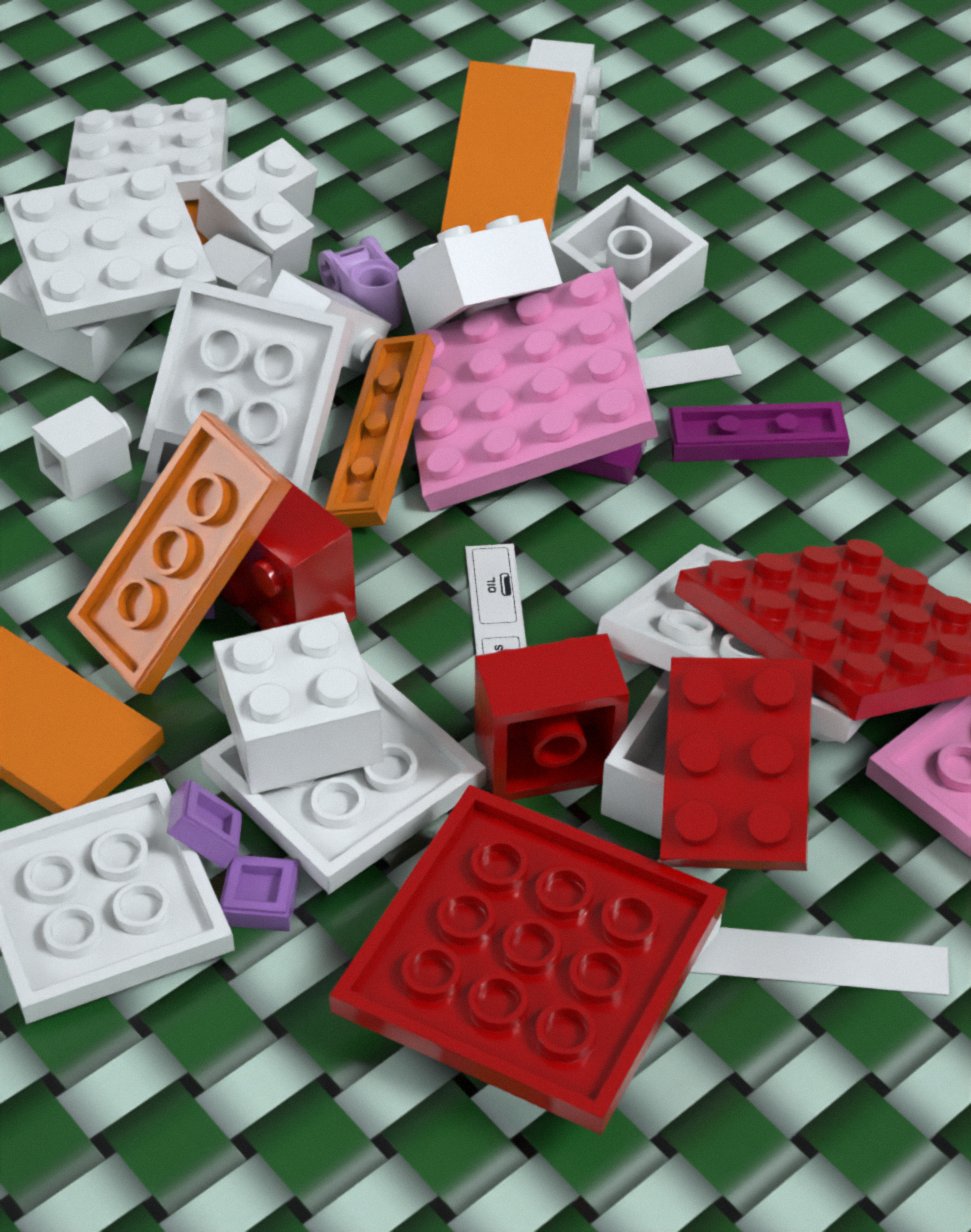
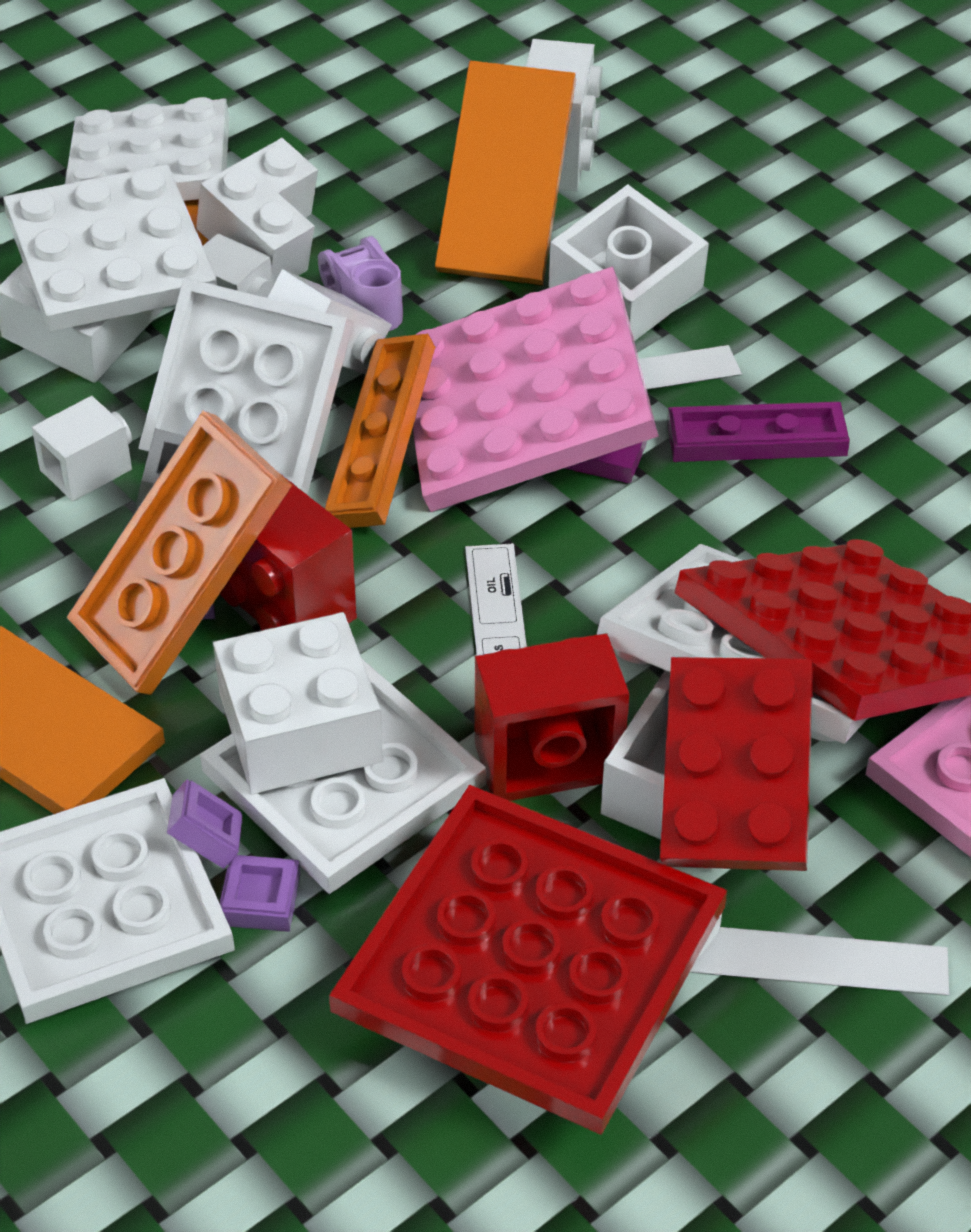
(477, 271): white brick -> none

